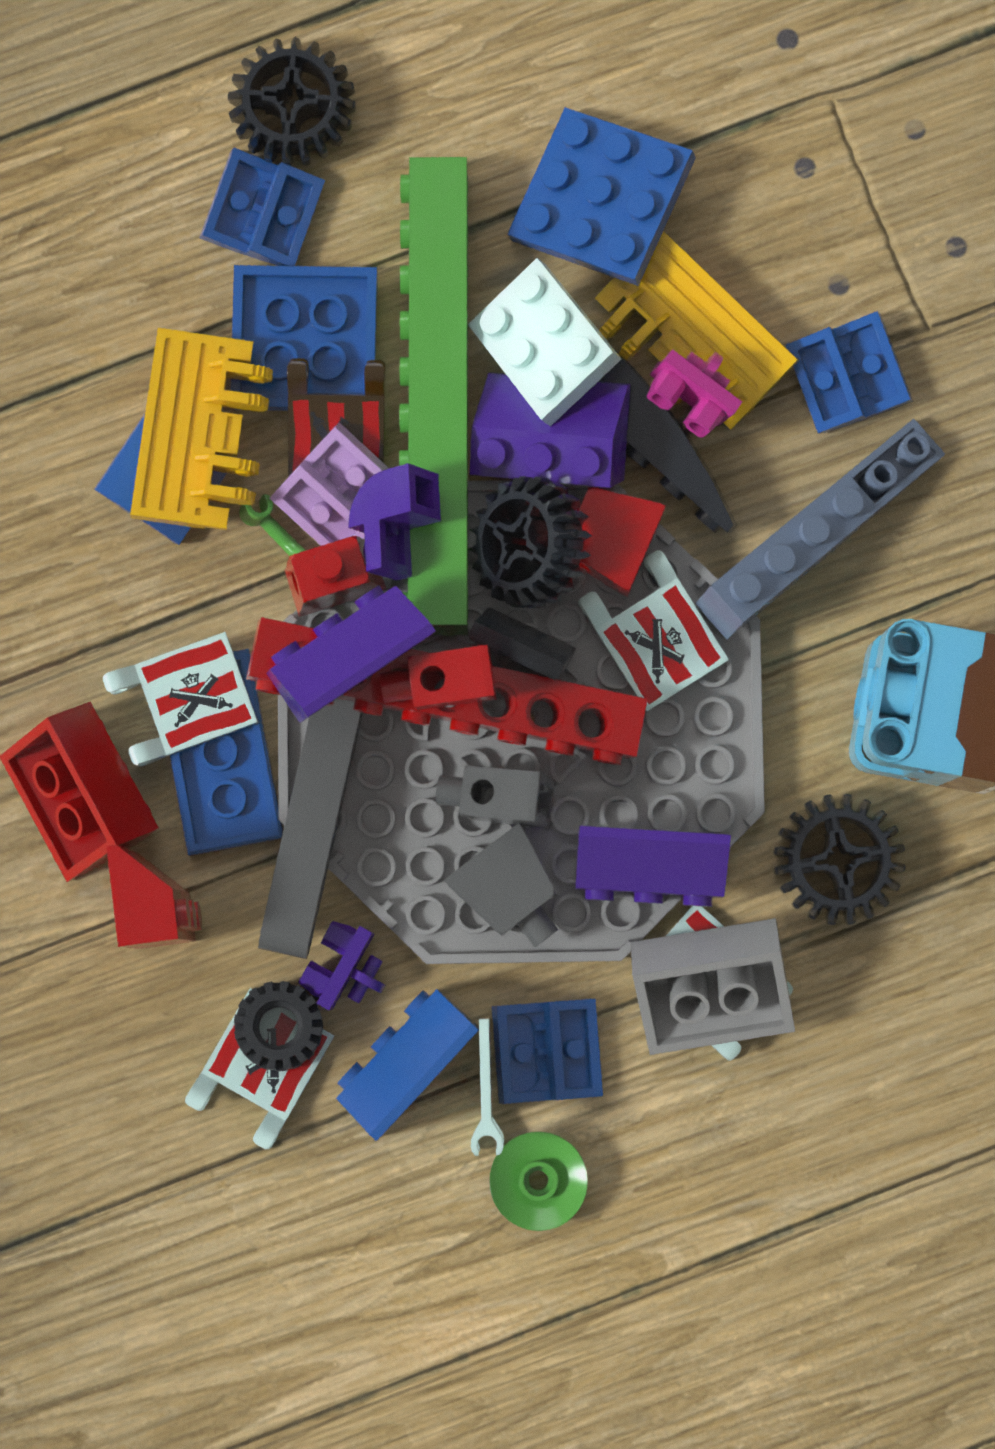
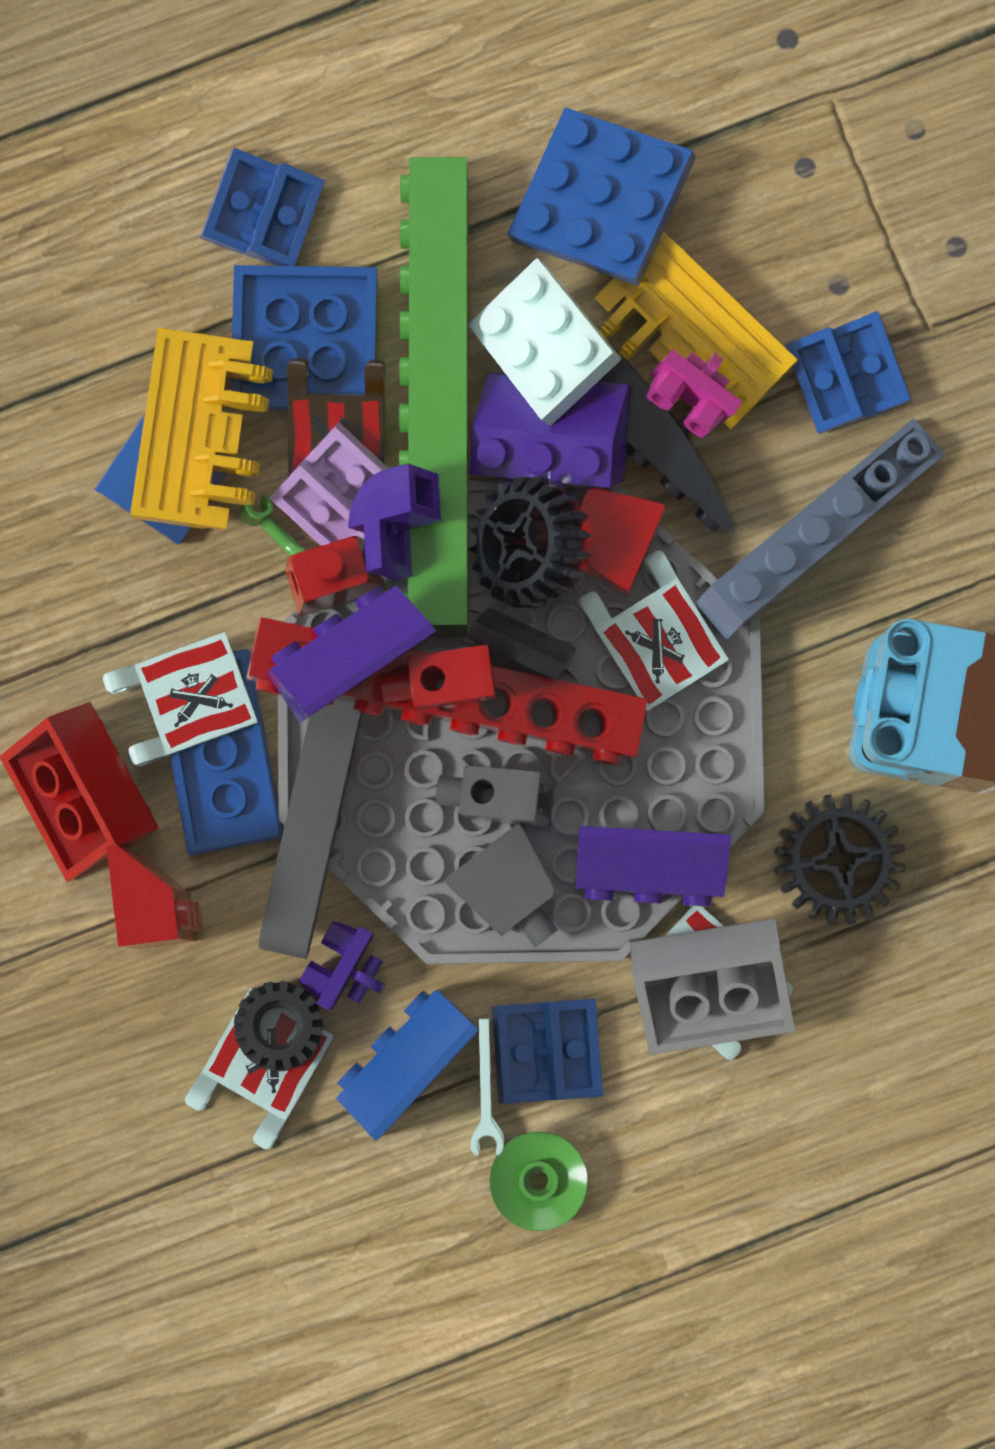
(274, 98): black gear -> none

